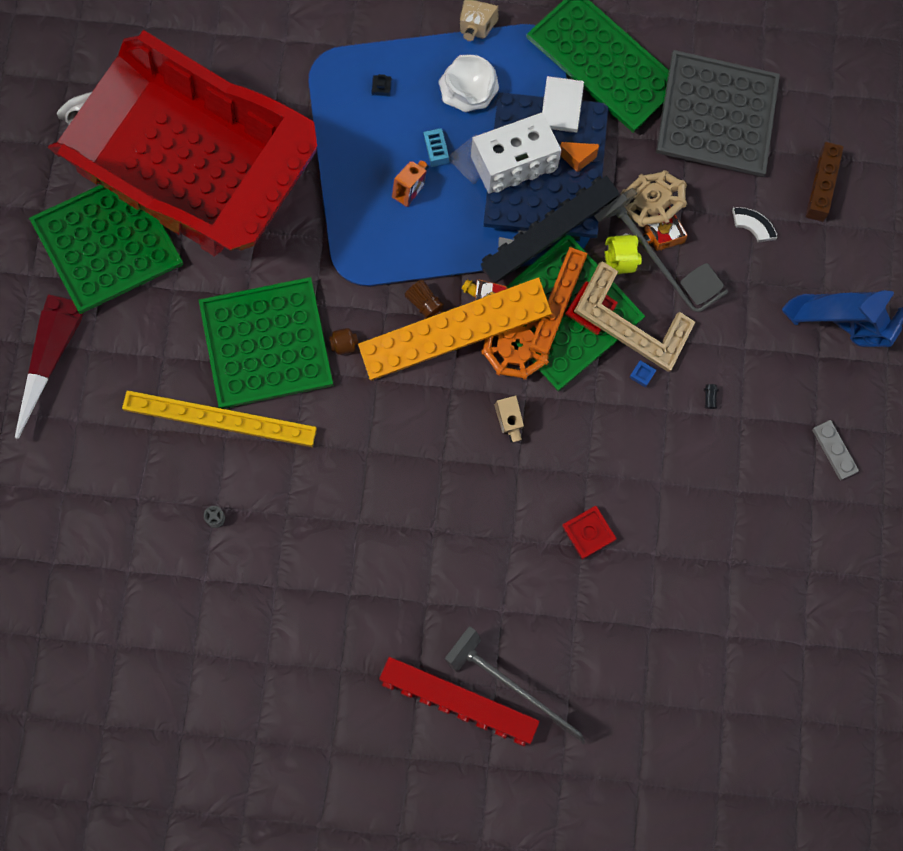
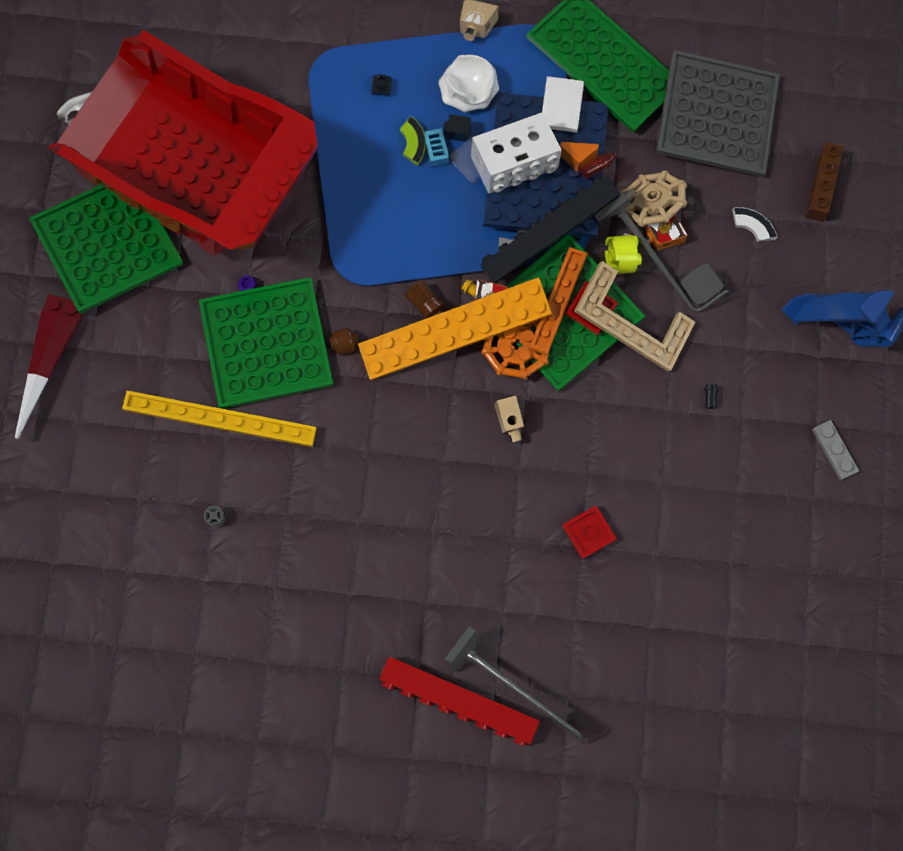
(246, 283): none -> dark purple plate
(409, 182): orange torso -> none
(415, 140): none -> tile
(457, 128): none -> black brick
(597, 165): none -> clear red cylinder
(642, 373): blue plate -> none

